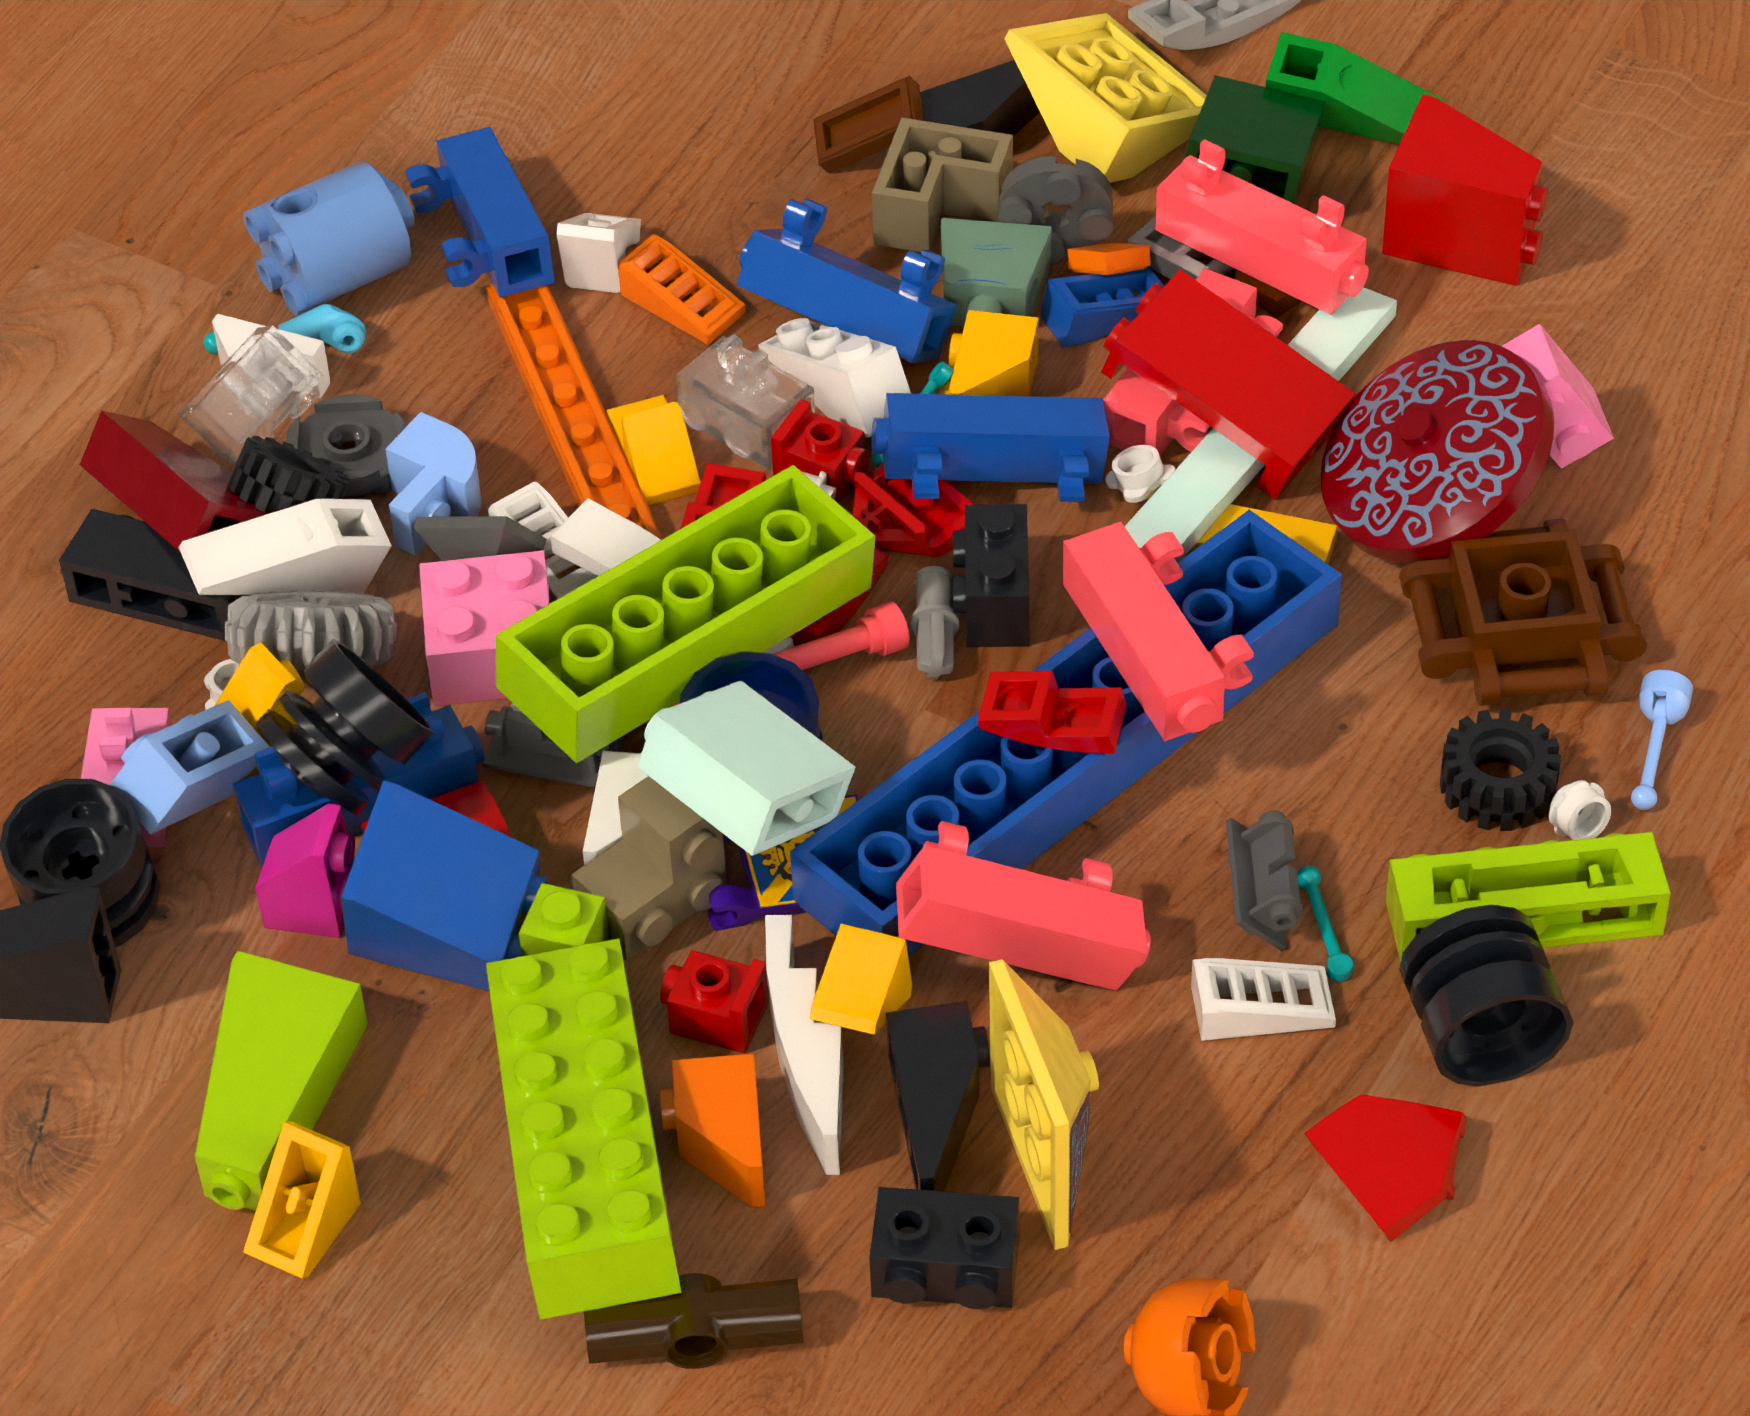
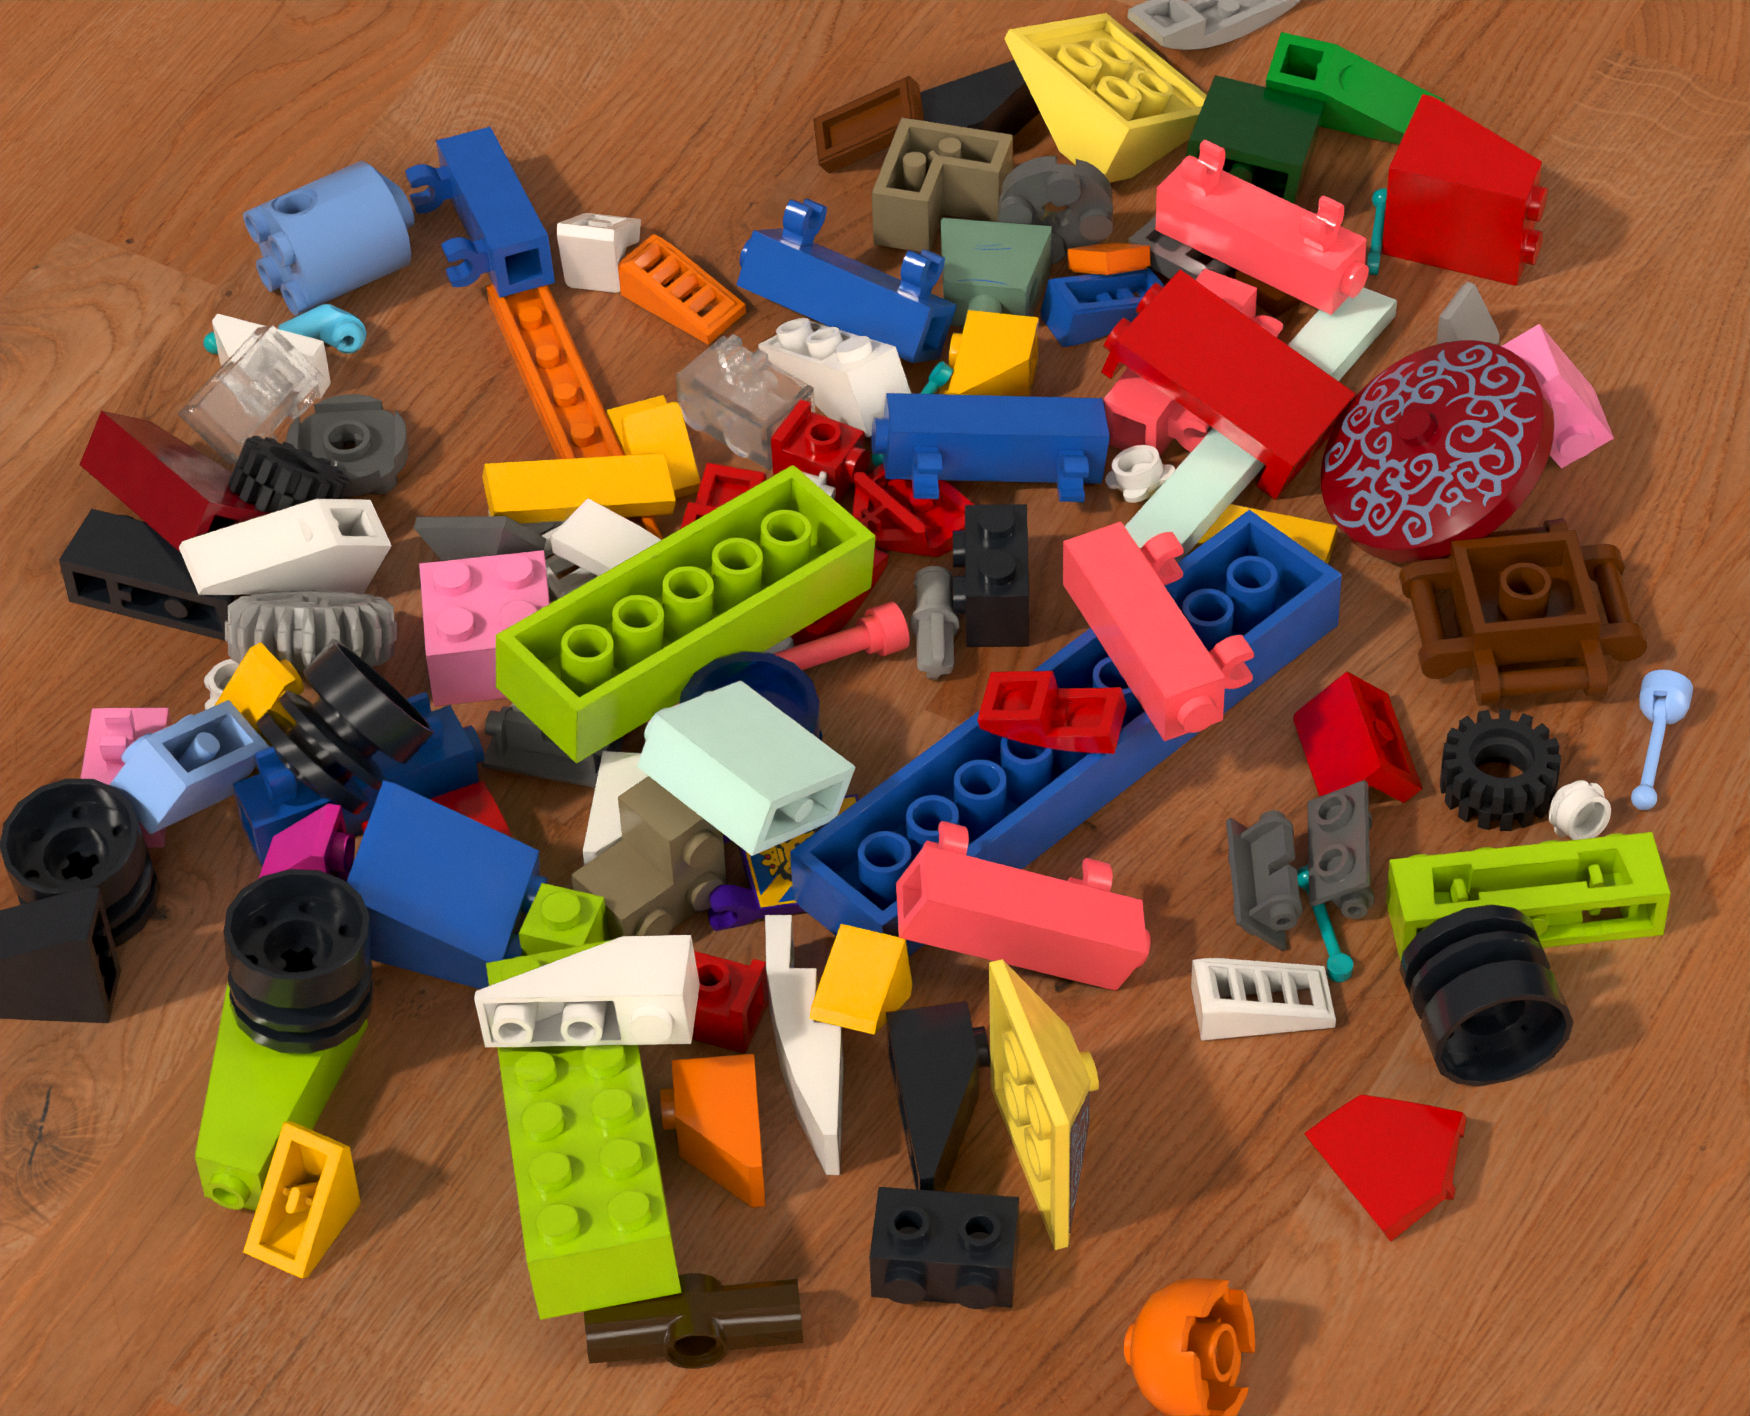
(299, 961): none -> black wheel
(434, 476): light blue brick -> none
(558, 487): none -> yellow tile
(606, 995): none -> white slope
(1340, 850): none -> dark grey hinge
(1356, 737): none -> red panel
(1379, 202): none -> teal hinge
(1467, 318): none -> light grey slope

